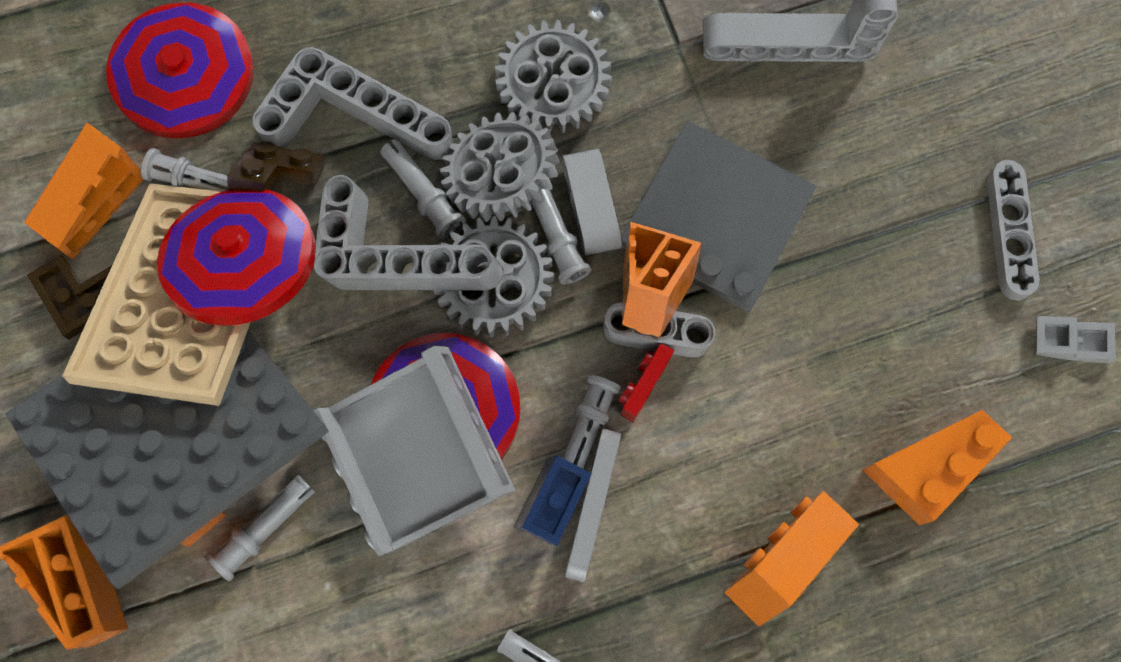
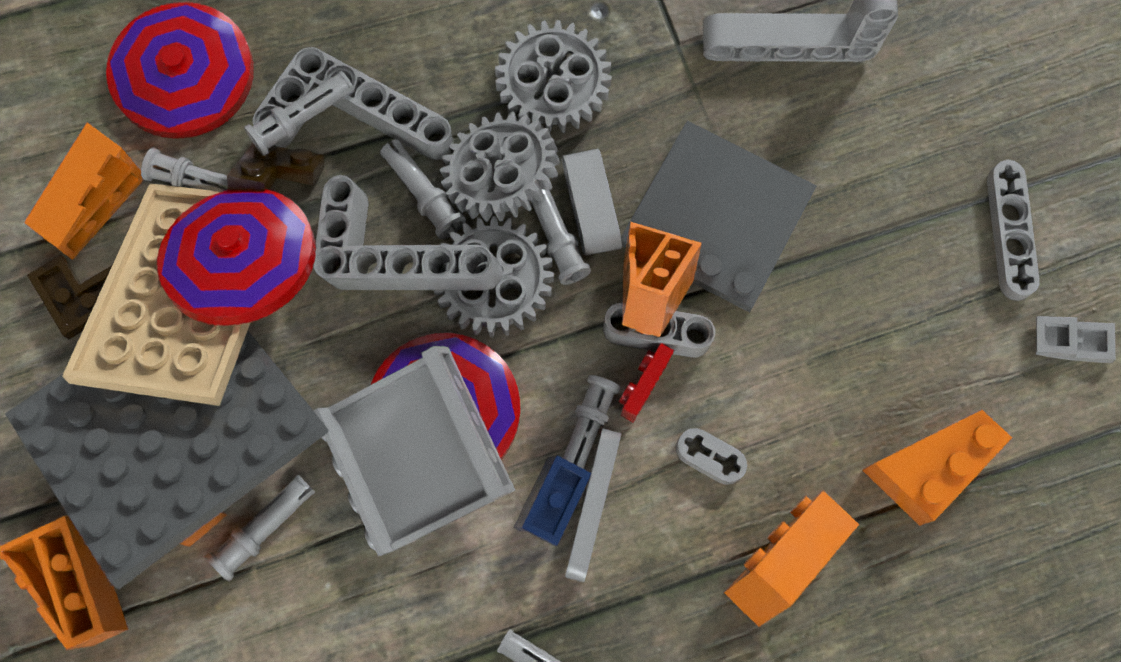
(337, 86): none -> light grey pin
(716, 448): none -> light grey beam

